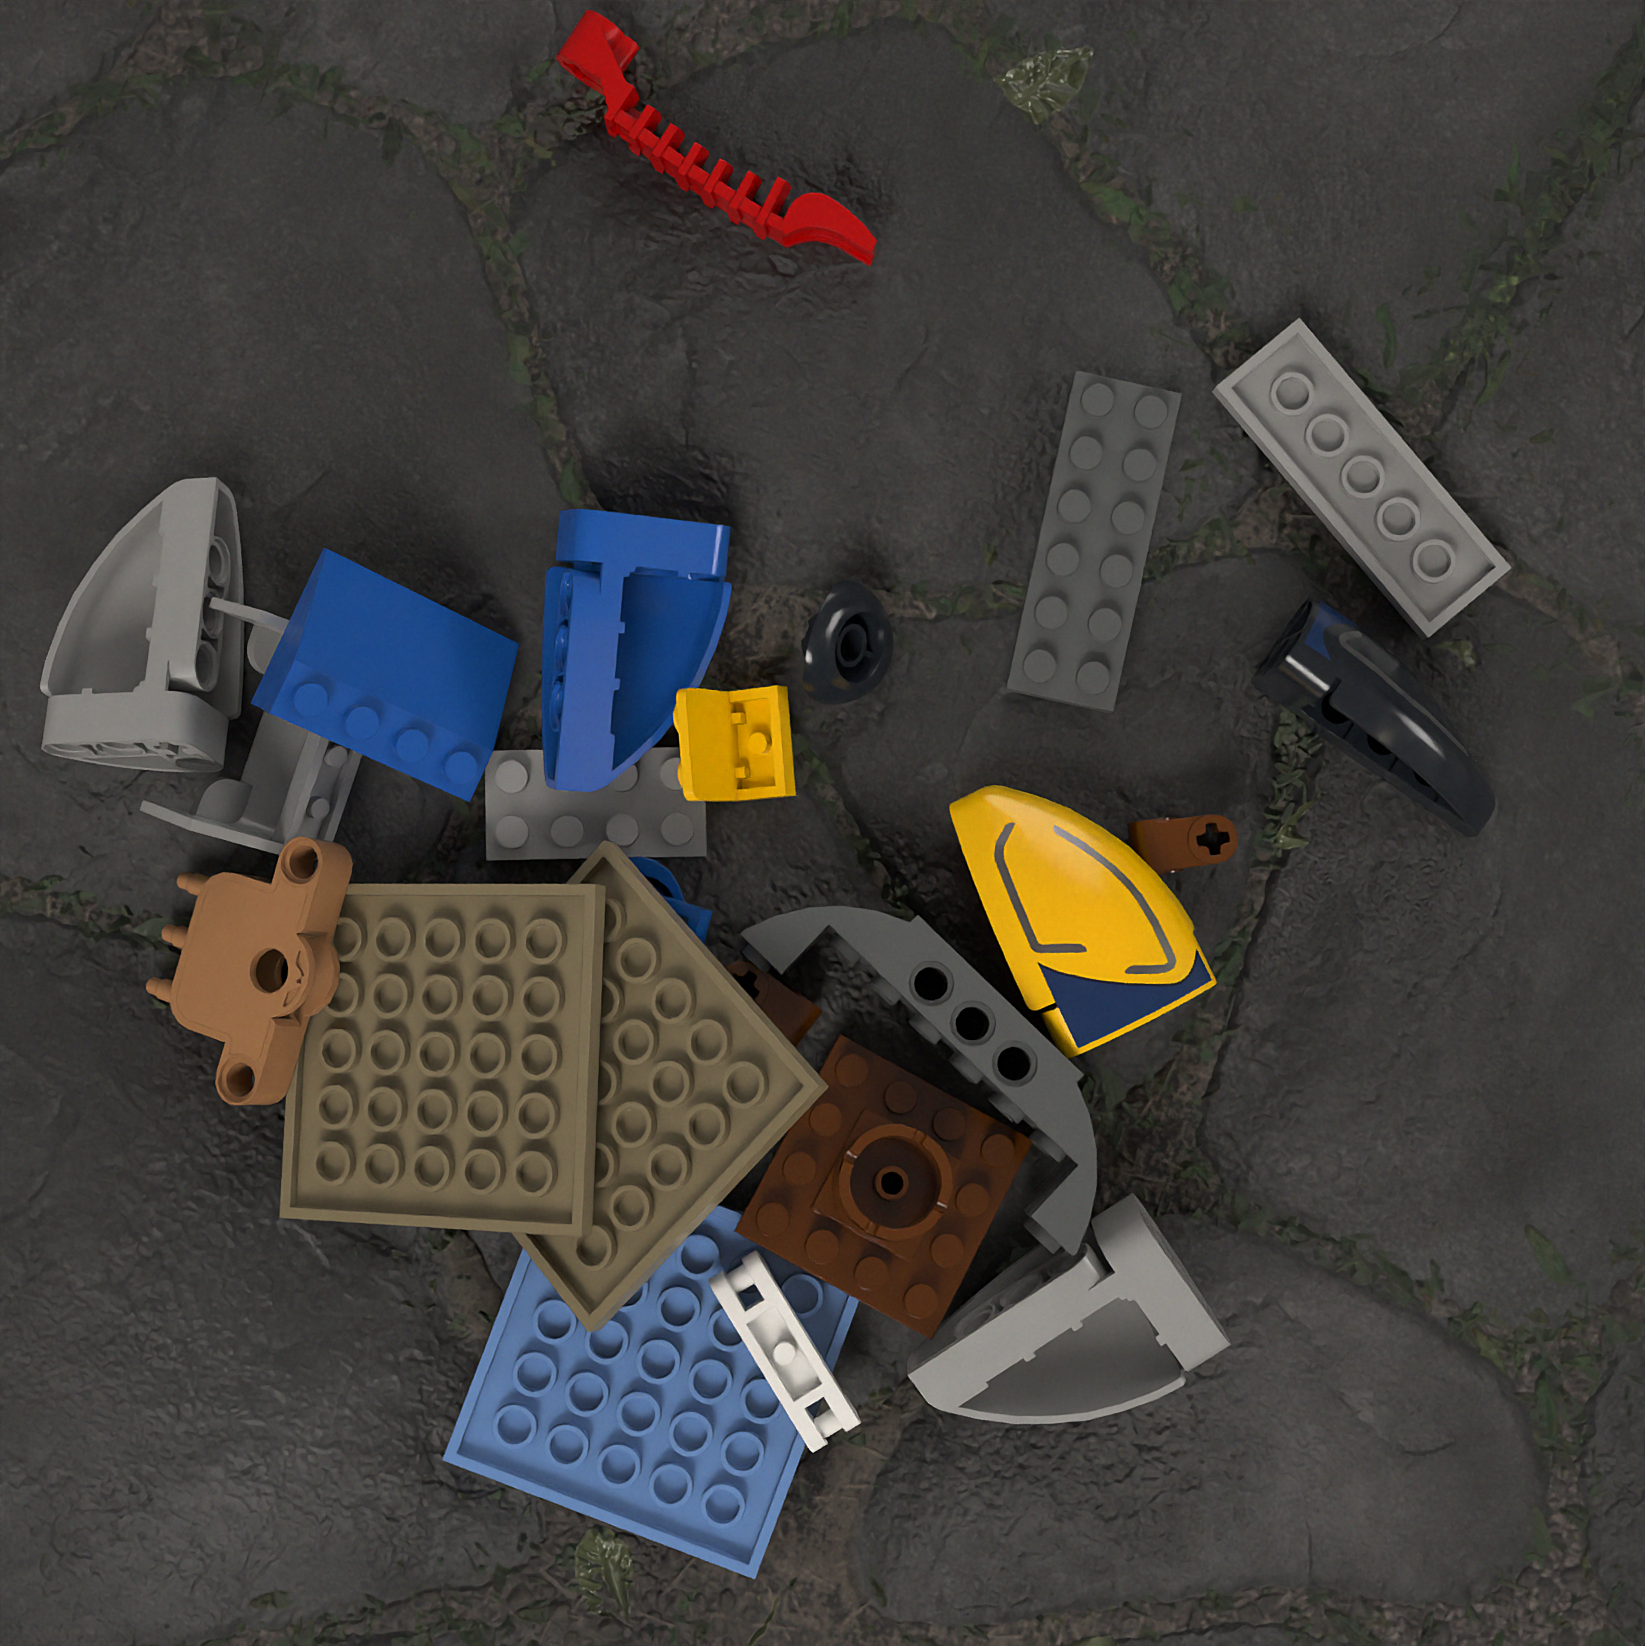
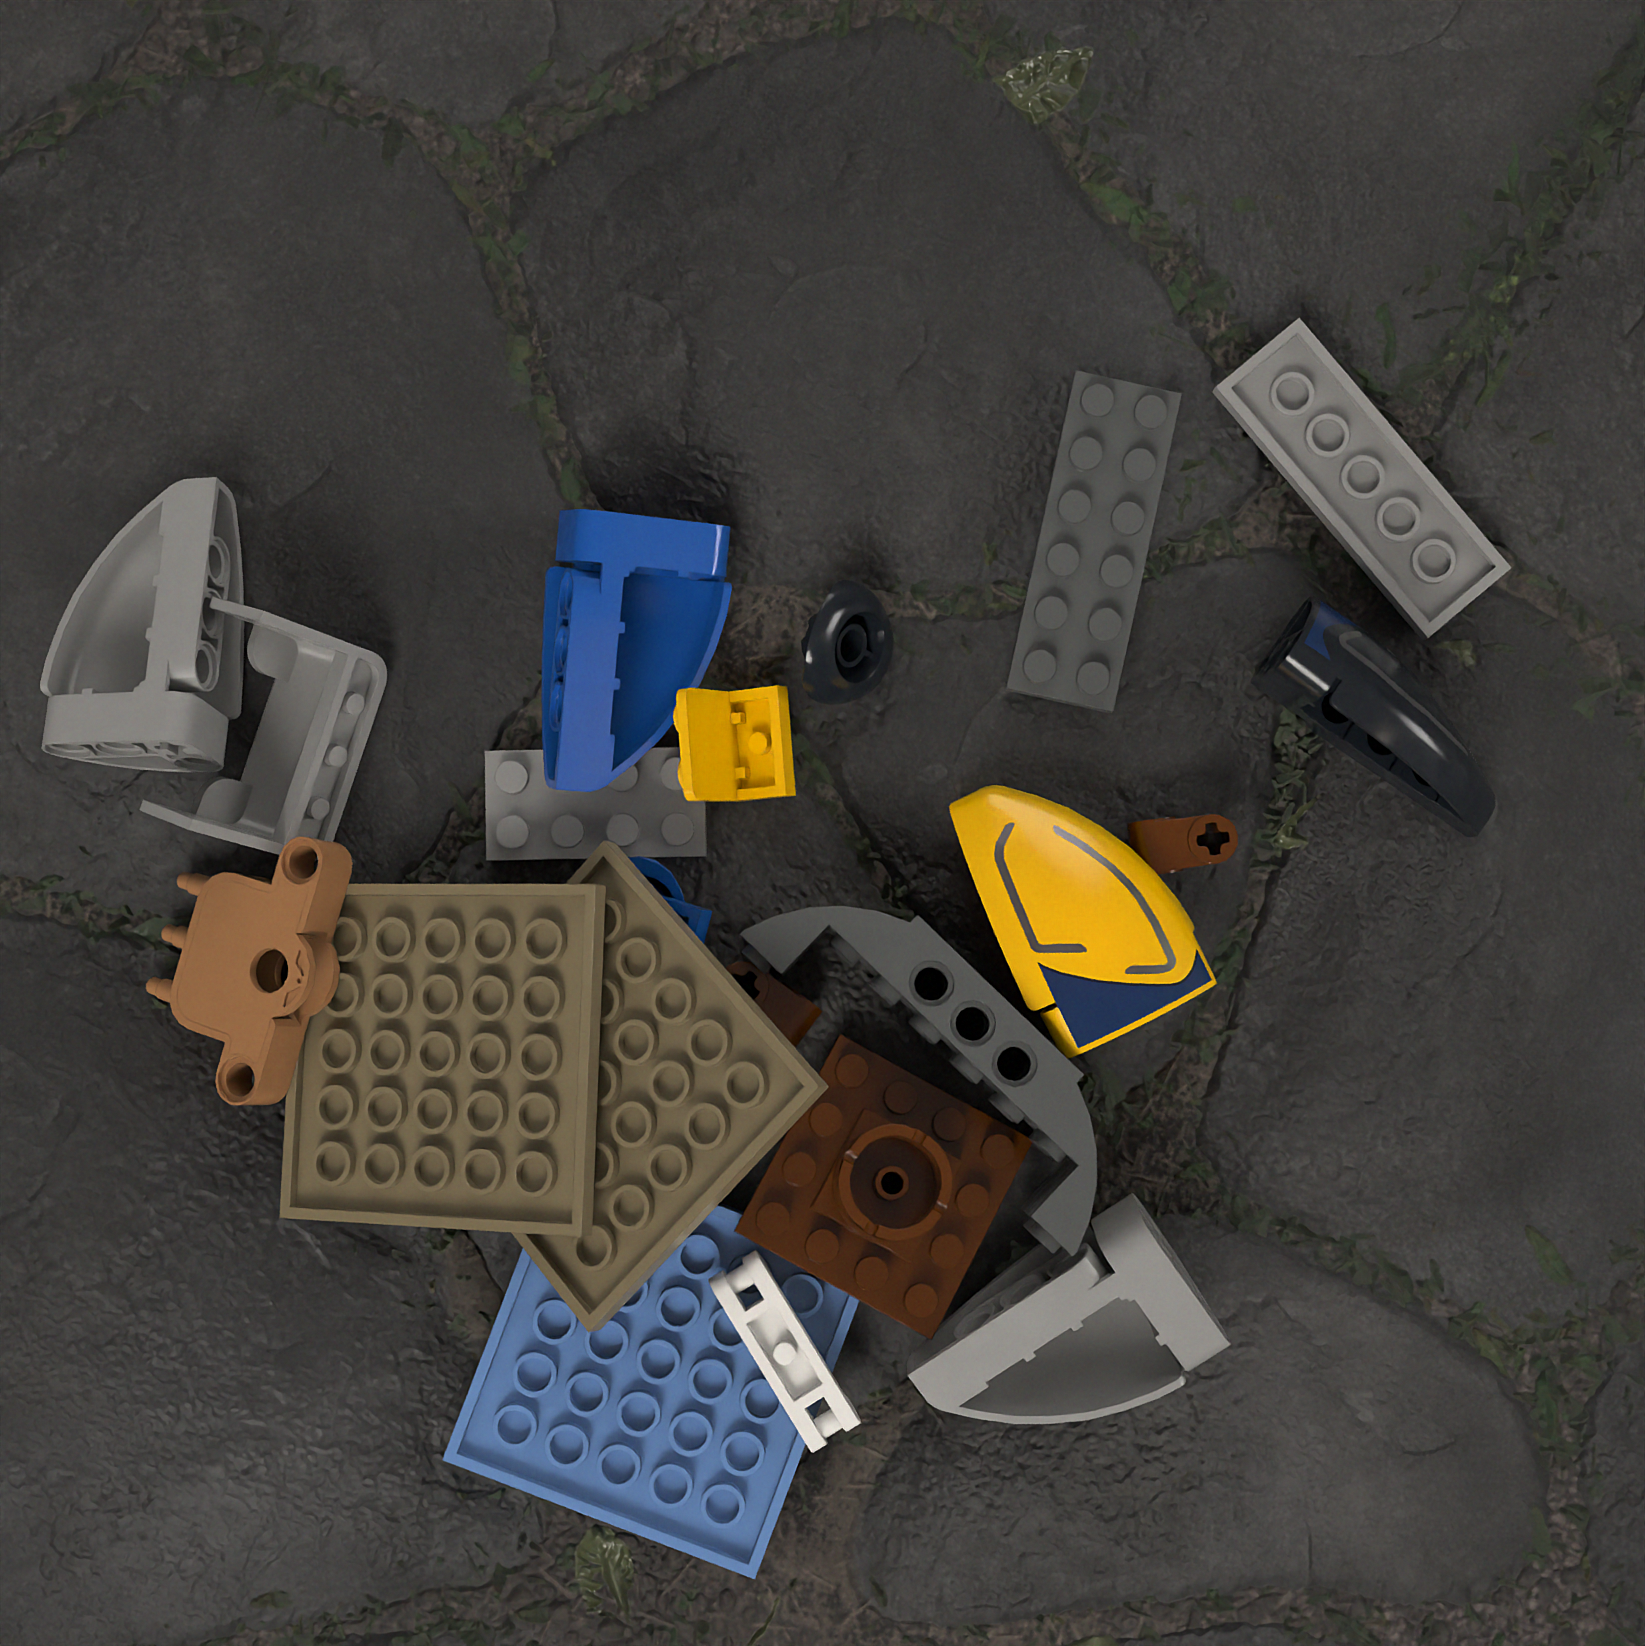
(390, 676): blue slope -> none
(599, 56): red piece -> none

